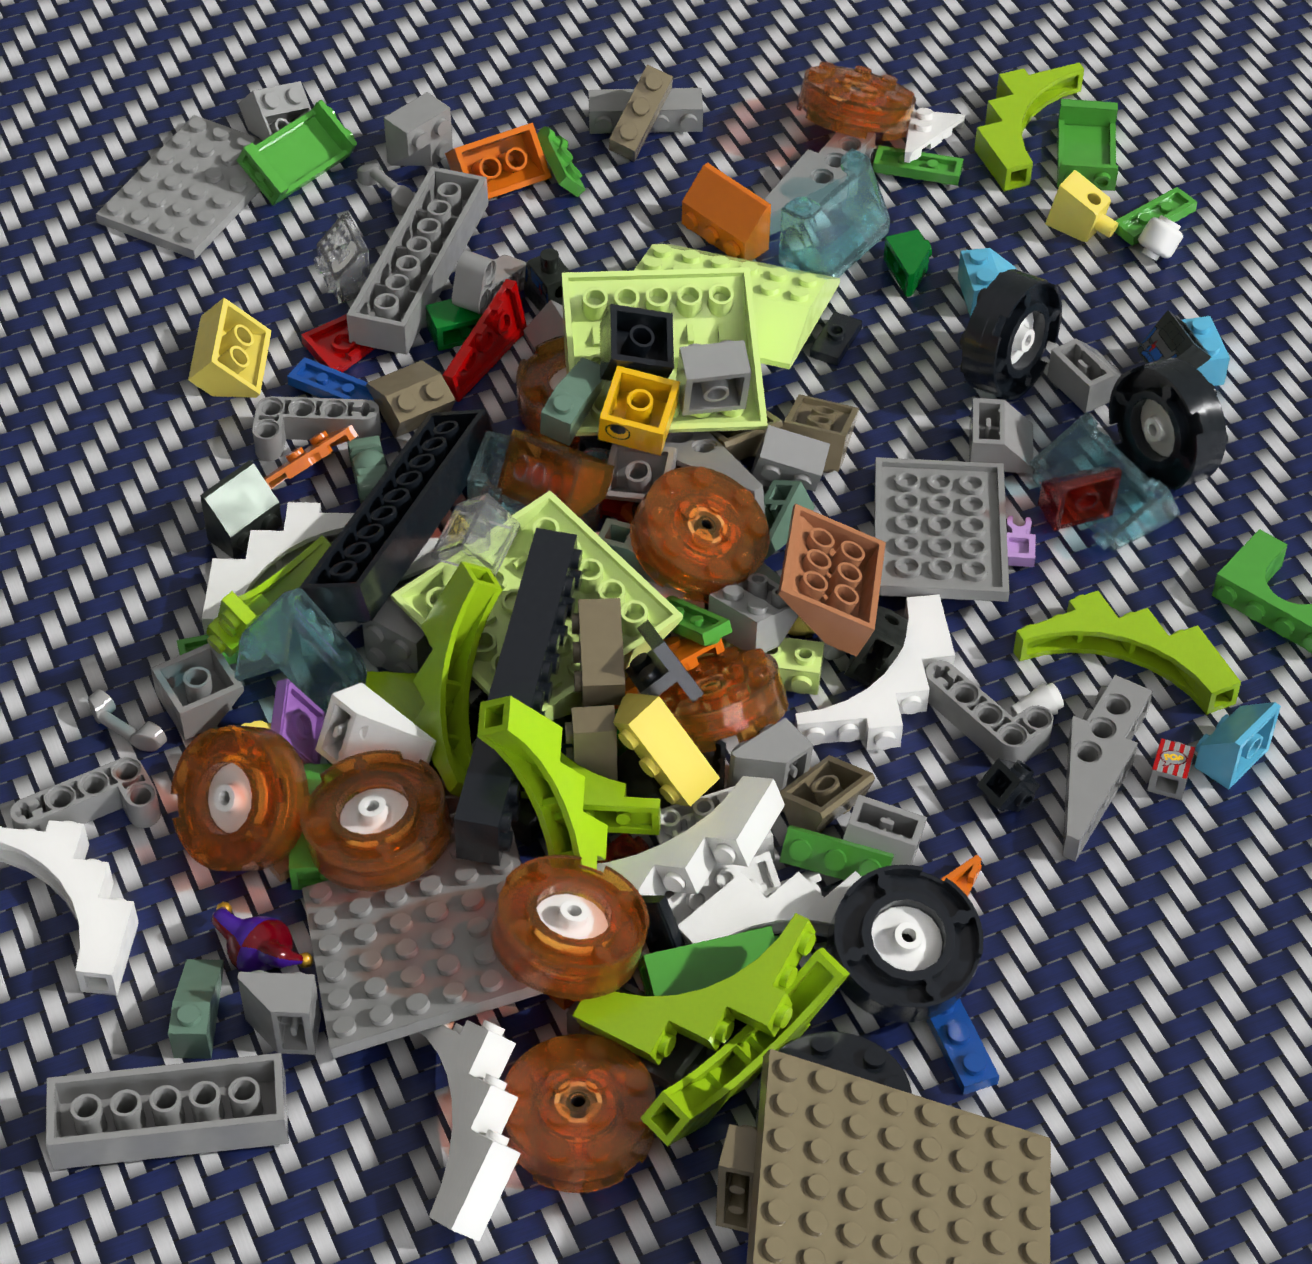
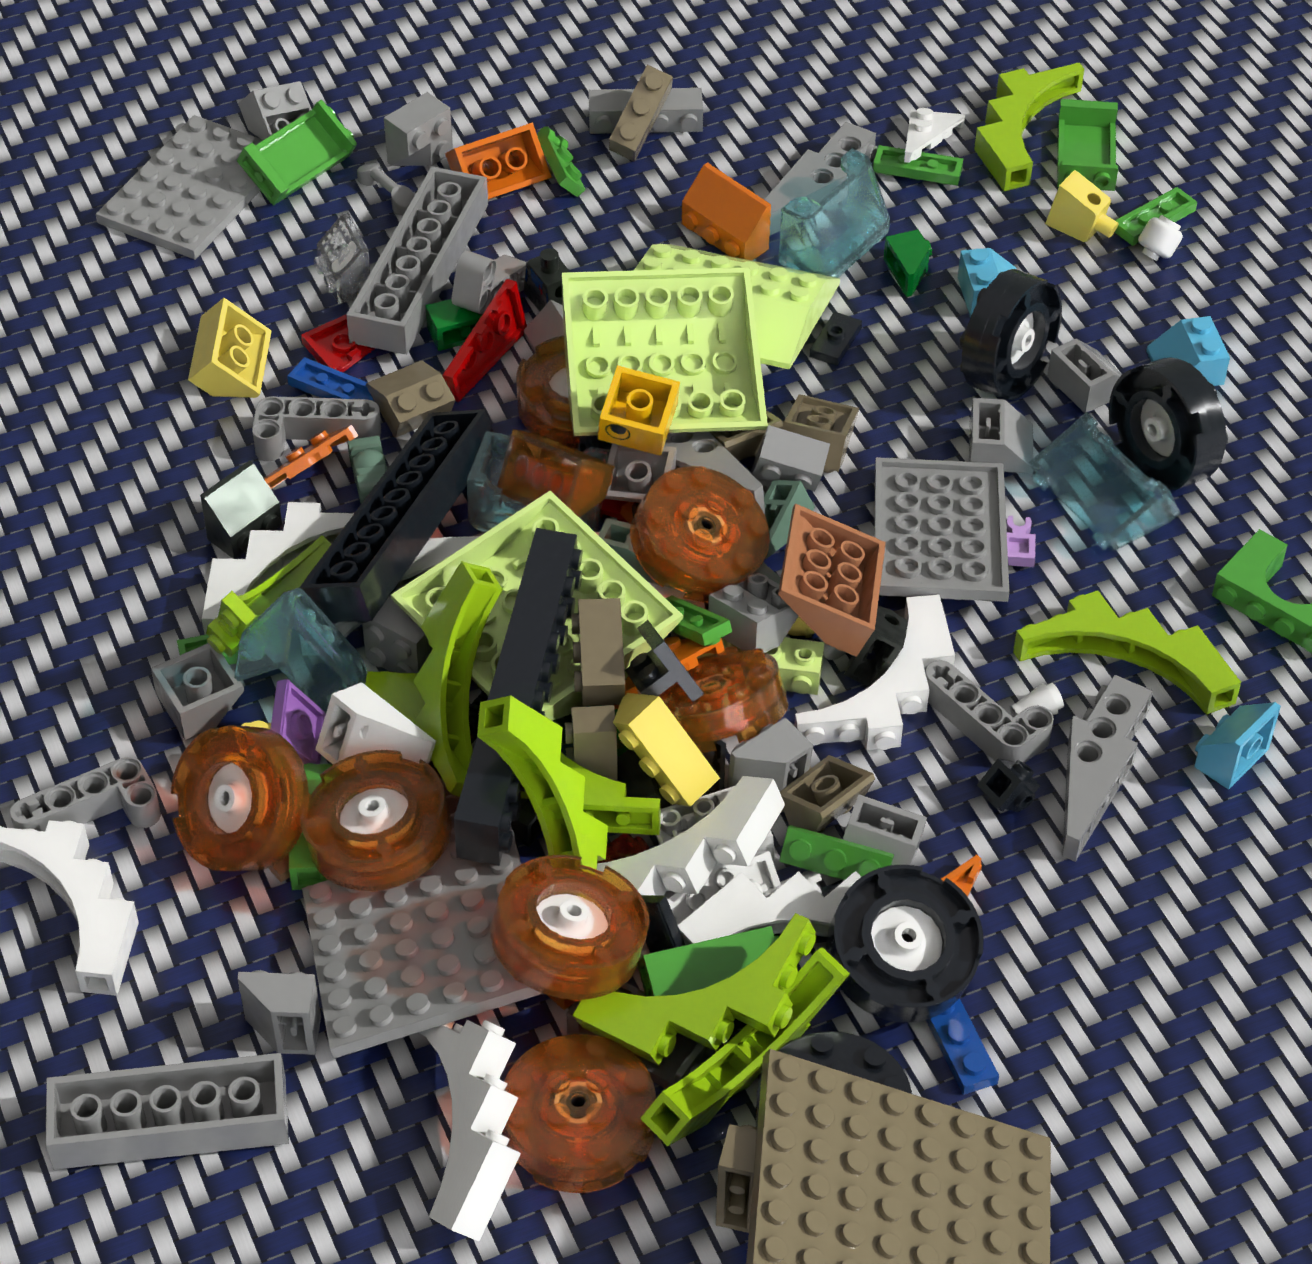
(147, 738): light grey bar -> none
(196, 1009): sand green slope -> none
(257, 941): piece -> none
(477, 534): clear slope -> none
(571, 402): sand green slope -> none
(636, 341): black brick -> none
(713, 377): light grey brick -> none
(856, 101): clear orange piece -> none
(1080, 496): clear red slope -> none
(1171, 769): light grey brick -> none
(1172, 339): pearl dark grey torso -> none

